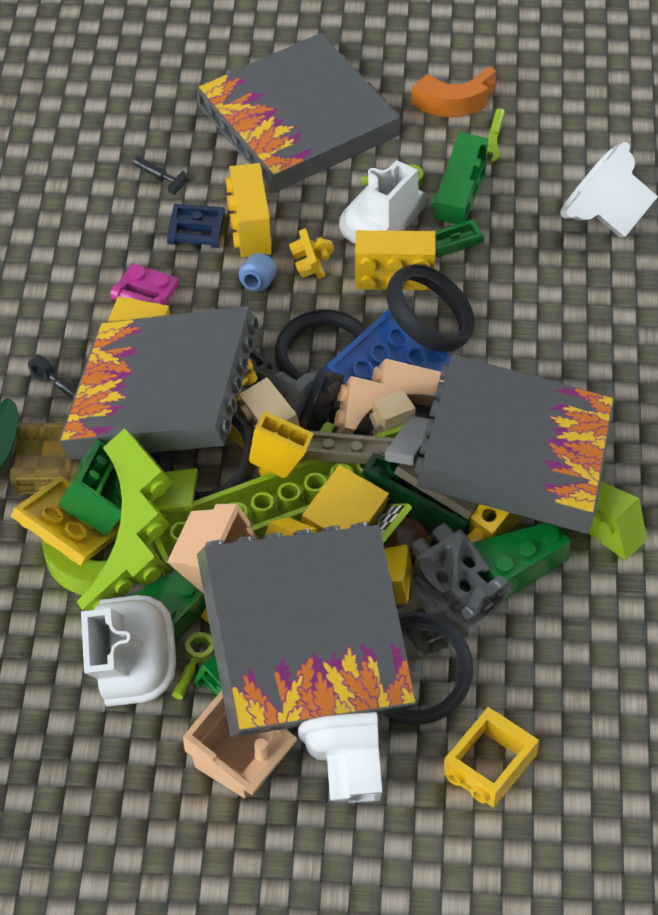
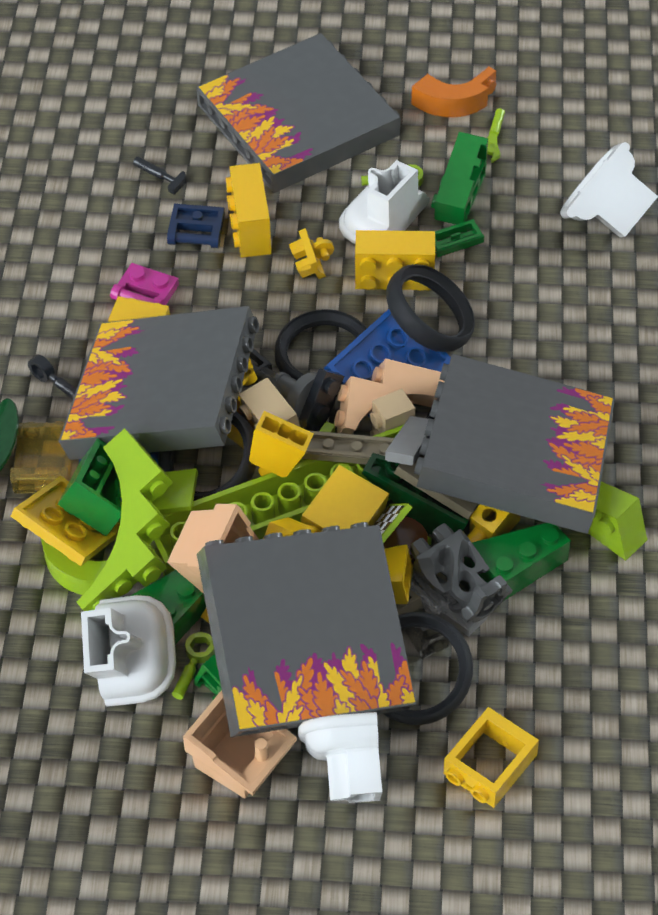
(257, 272): medium blue head -> none

